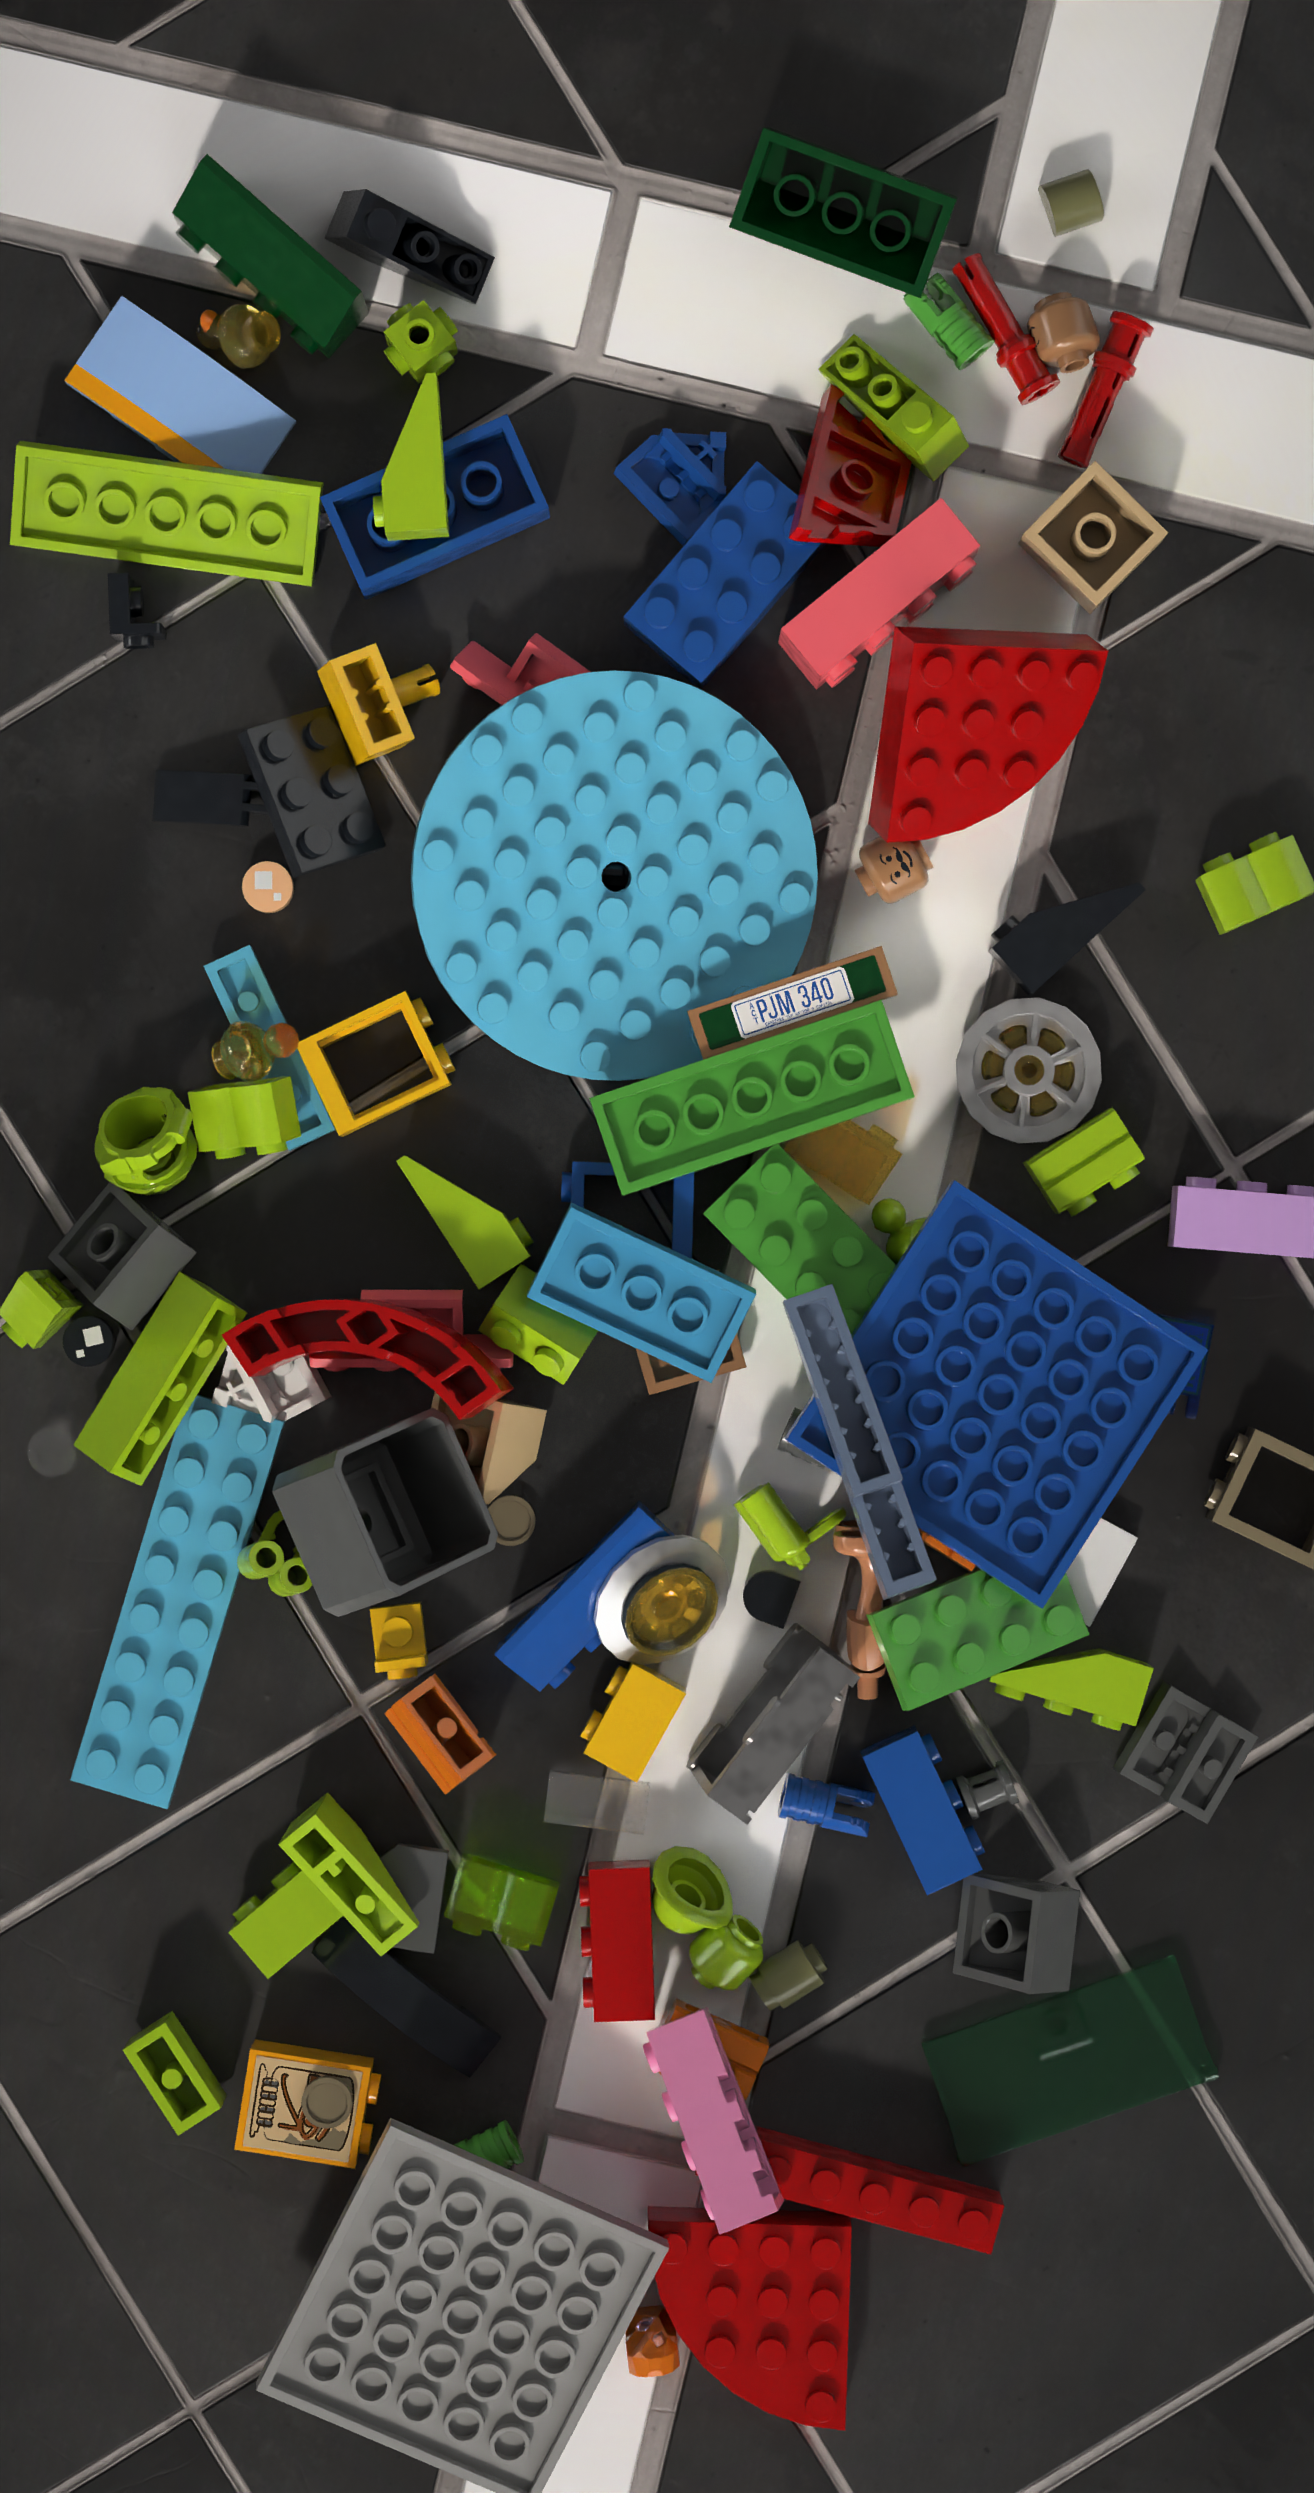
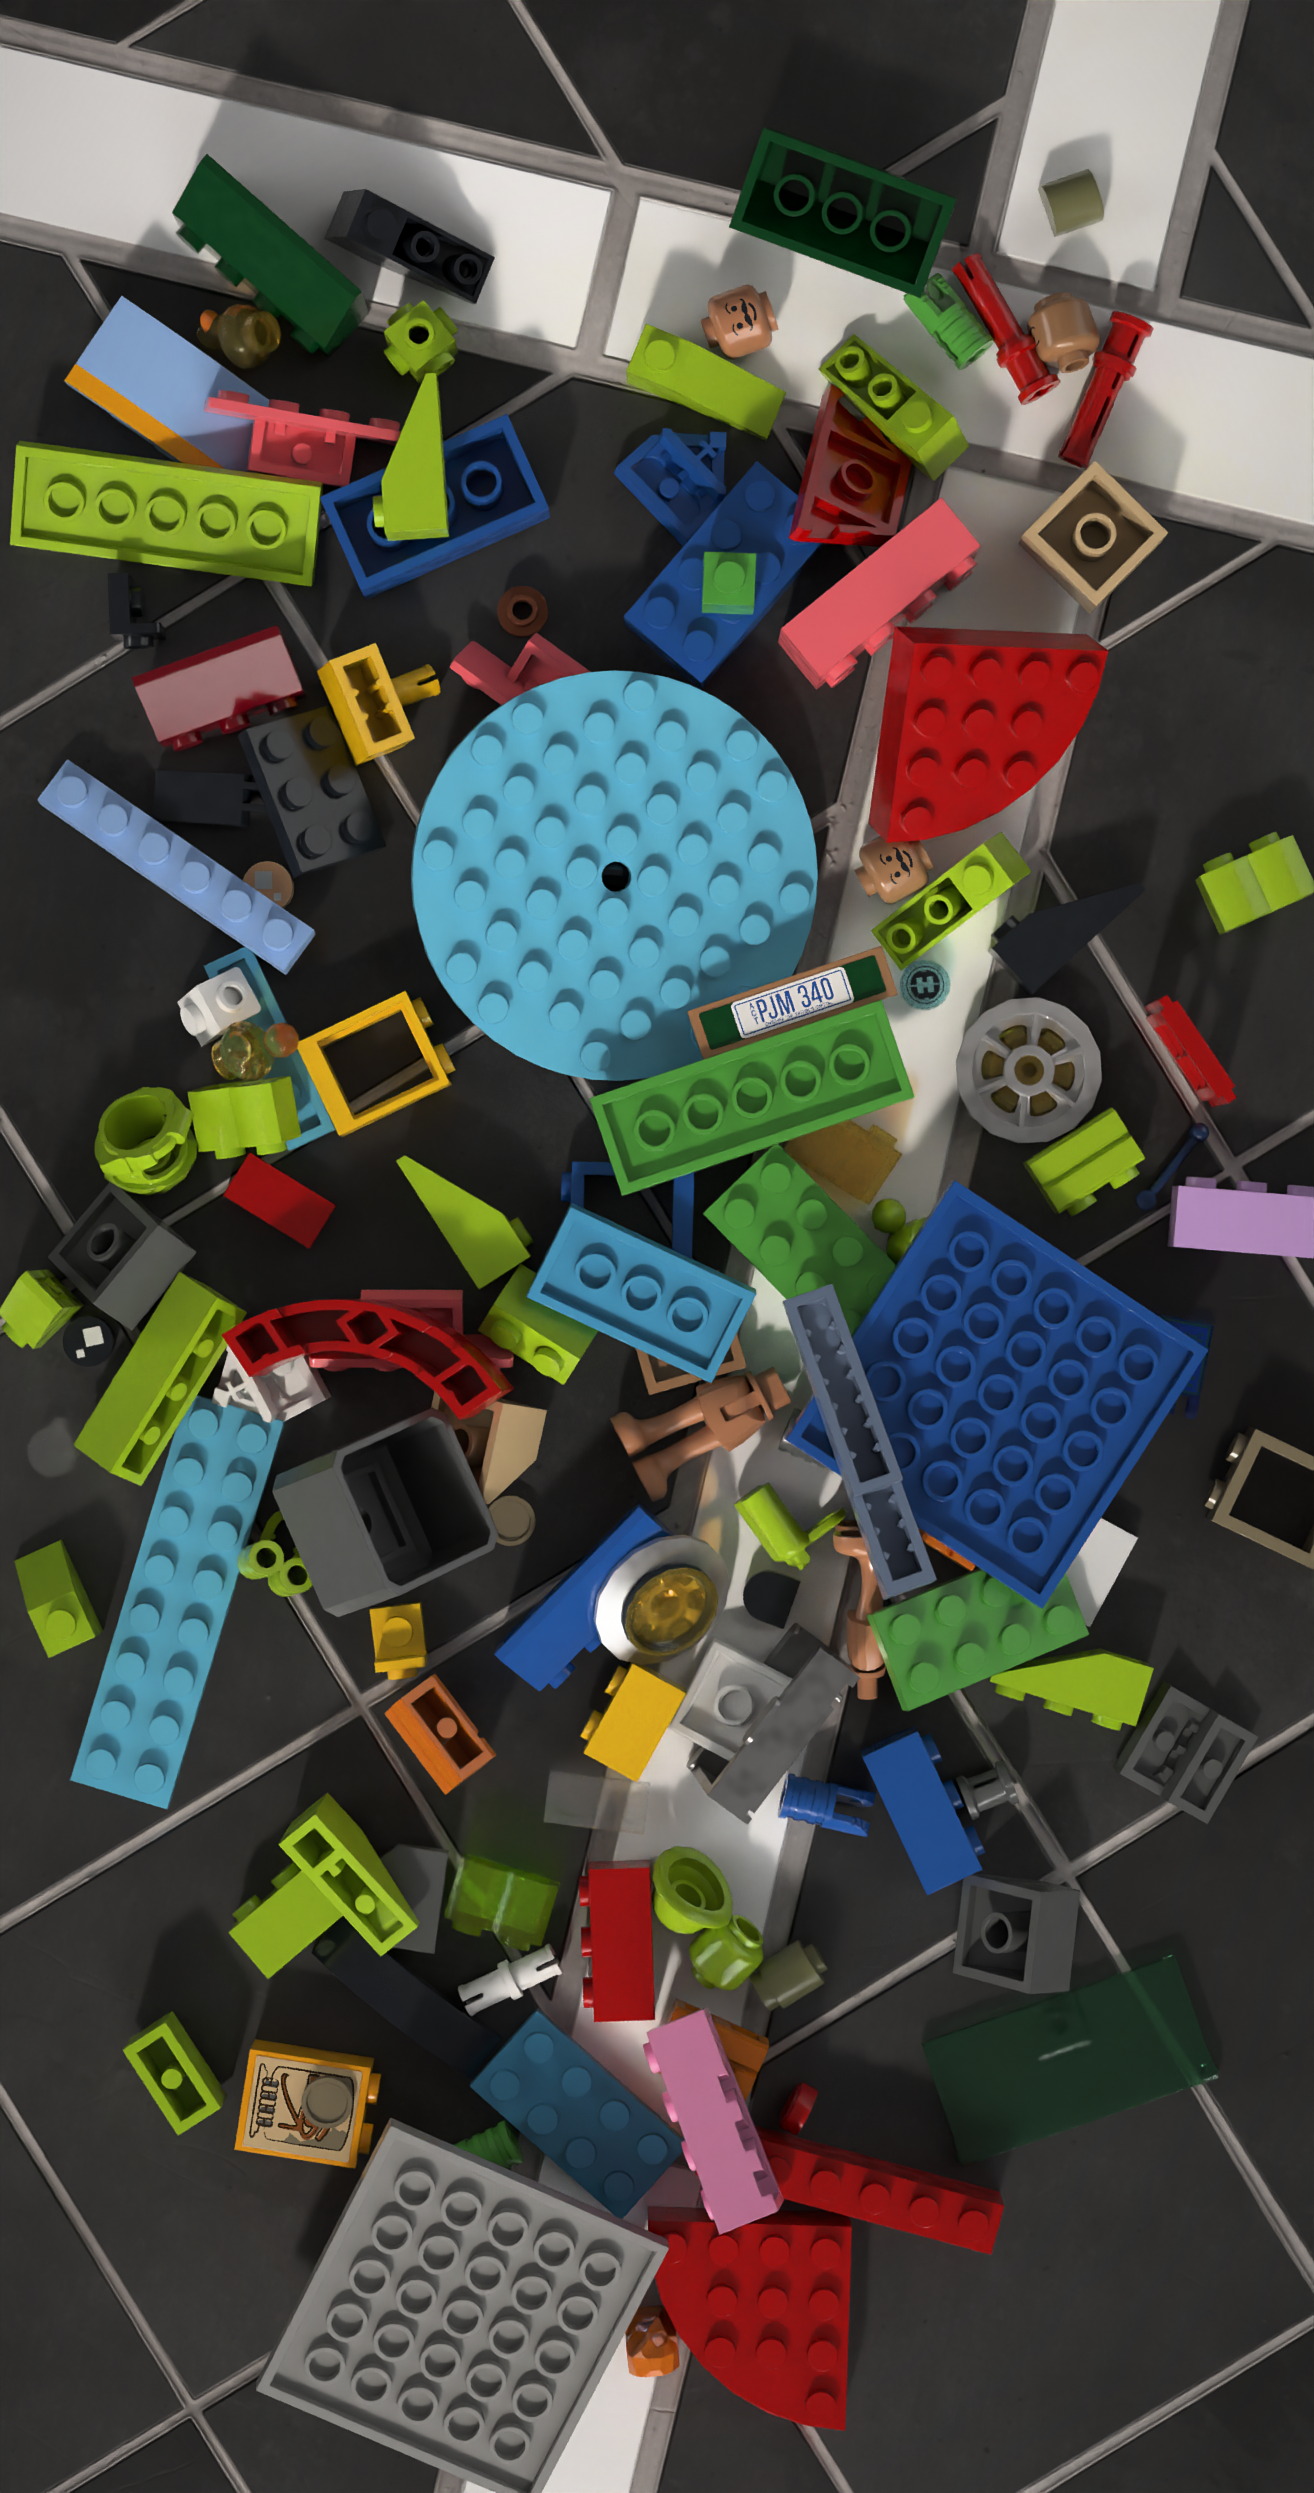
(56, 1599): none -> lime slope
(176, 867): none -> light blue plate
(217, 1004): none -> white bracket
(220, 688): none -> slope
(279, 1200): none -> red tile
(300, 443): none -> coral bracket
(510, 1979): none -> white pin
(525, 627): none -> copper plate
(578, 2114): none -> dark azure plate
(703, 382): none -> lime slope
(726, 1699): none -> white tile
(728, 583): none -> bright green brick
(732, 1414): none -> nougat piece
(739, 321): none -> nougat head
(797, 2108): none -> red tile
(924, 985): none -> clear light blue tile
(951, 900): none -> lime slope
(1146, 1198): none -> dark blue hinge
(1190, 1051): none -> red piece

